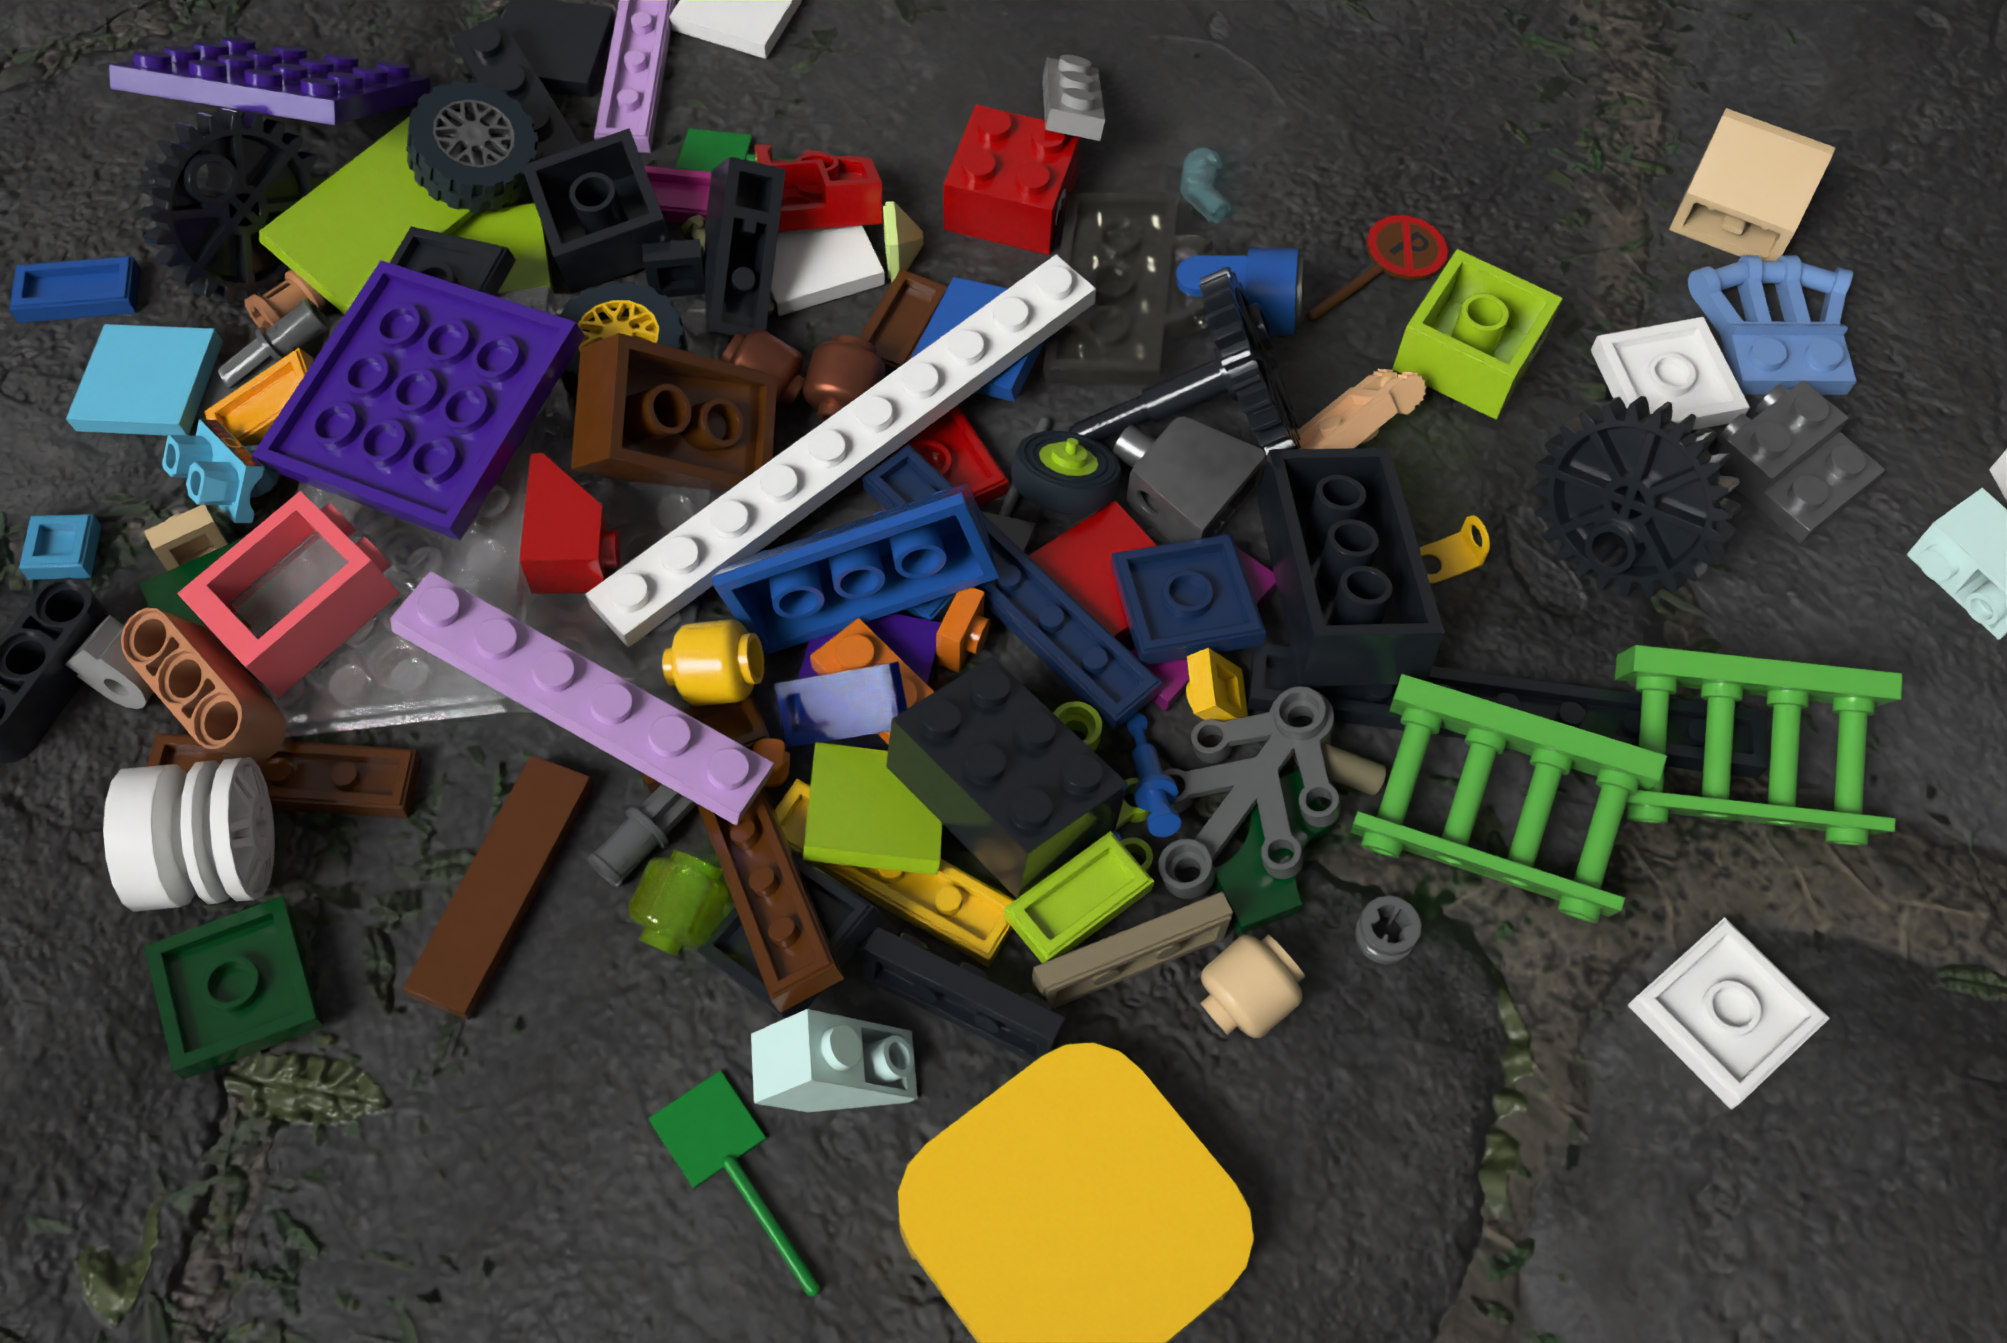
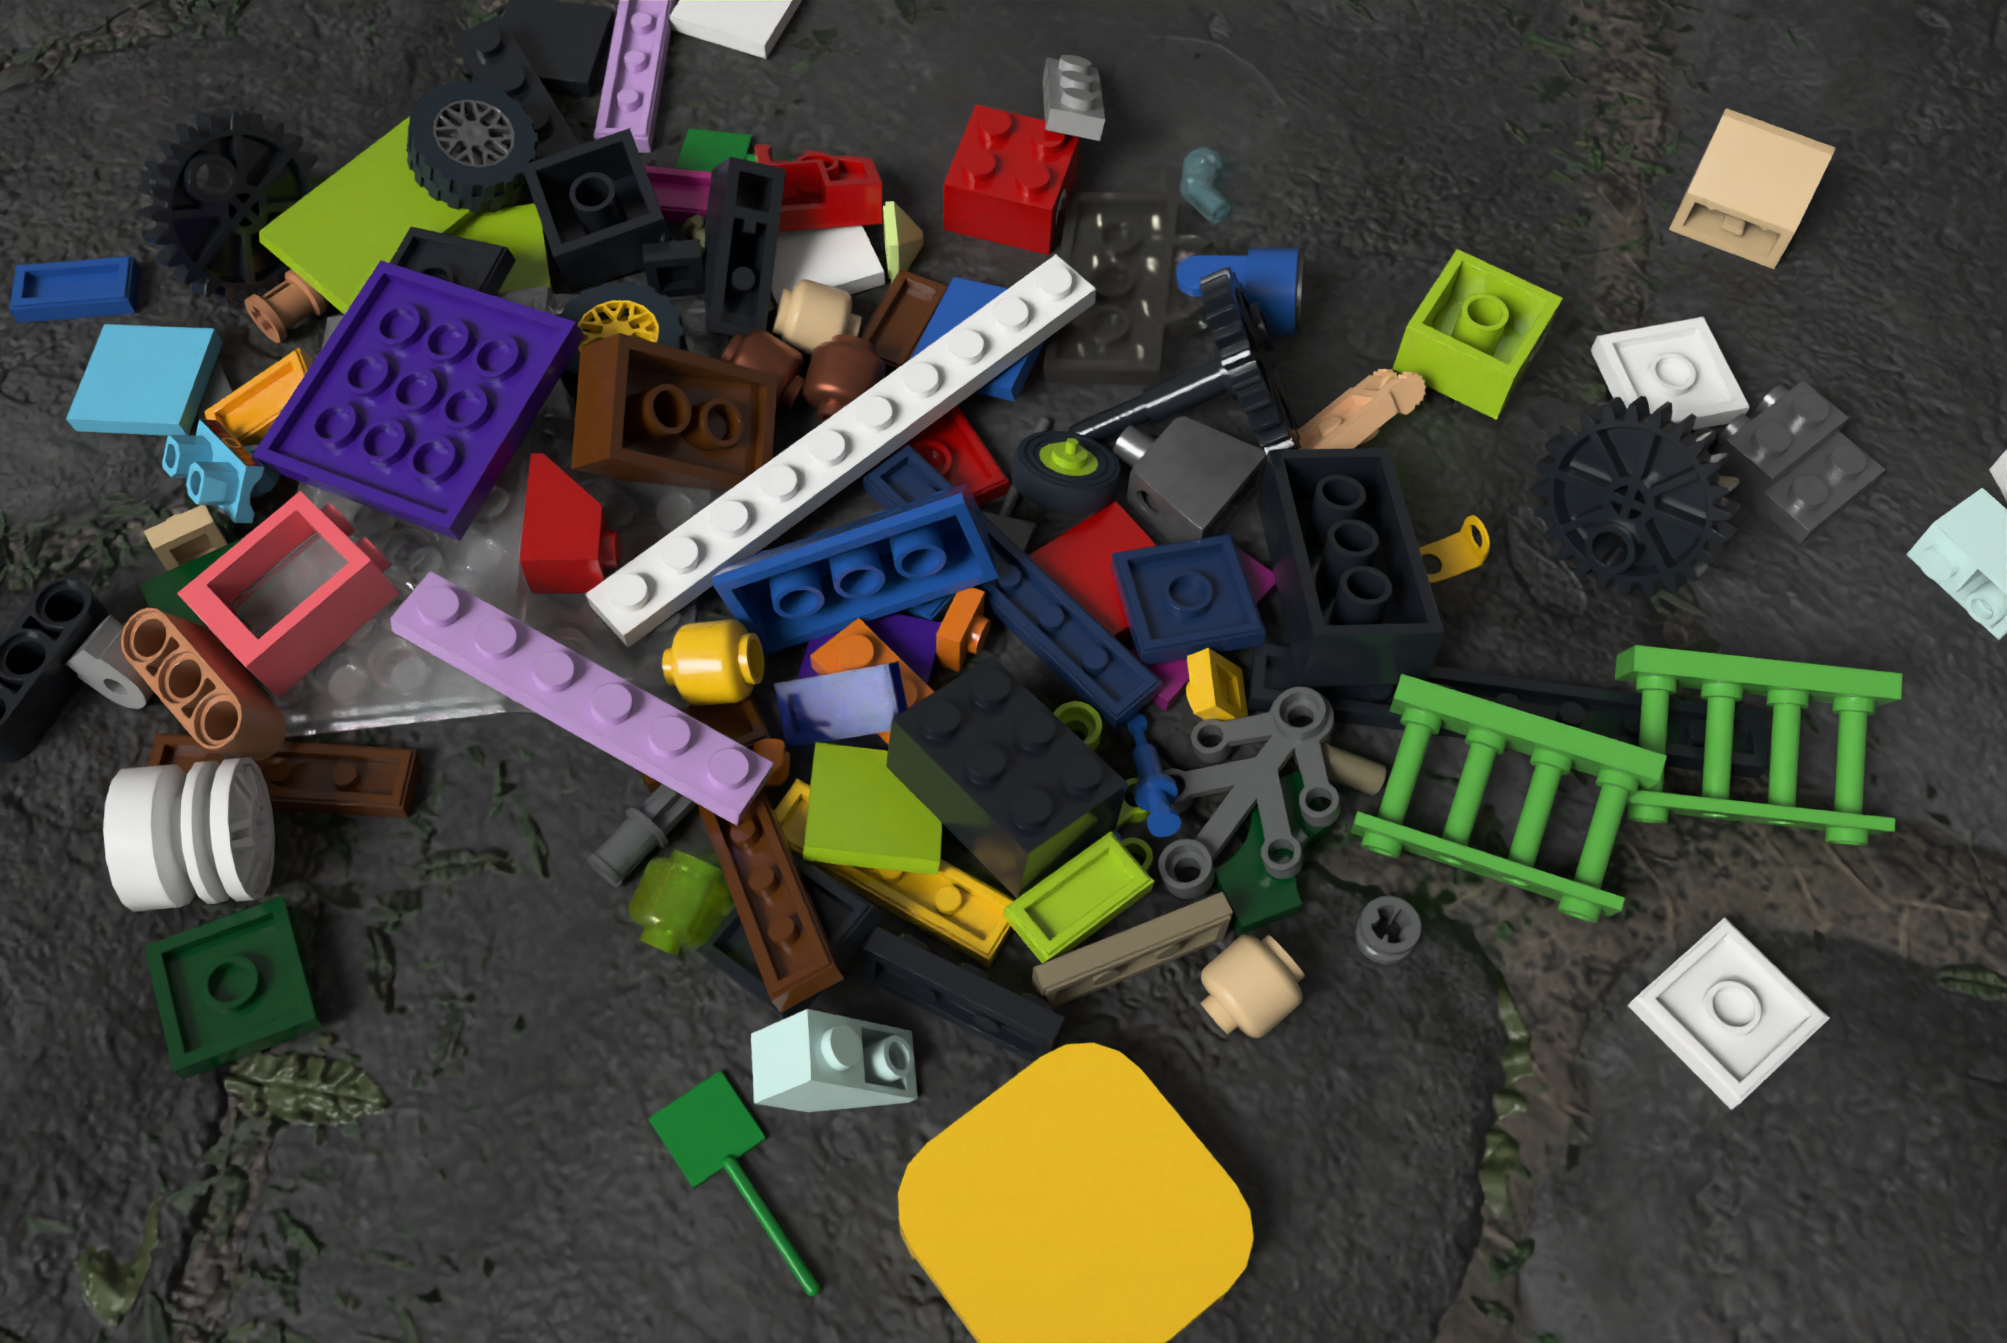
(60, 546): dark azure tile -> none
(270, 82): dark purple plate -> none
(291, 332): dark grey axle -> none
(498, 888): reddish brown tile -> none
(814, 315): none -> tan head
(1400, 247): piece -> none
(1779, 352): medium blue plate -> none

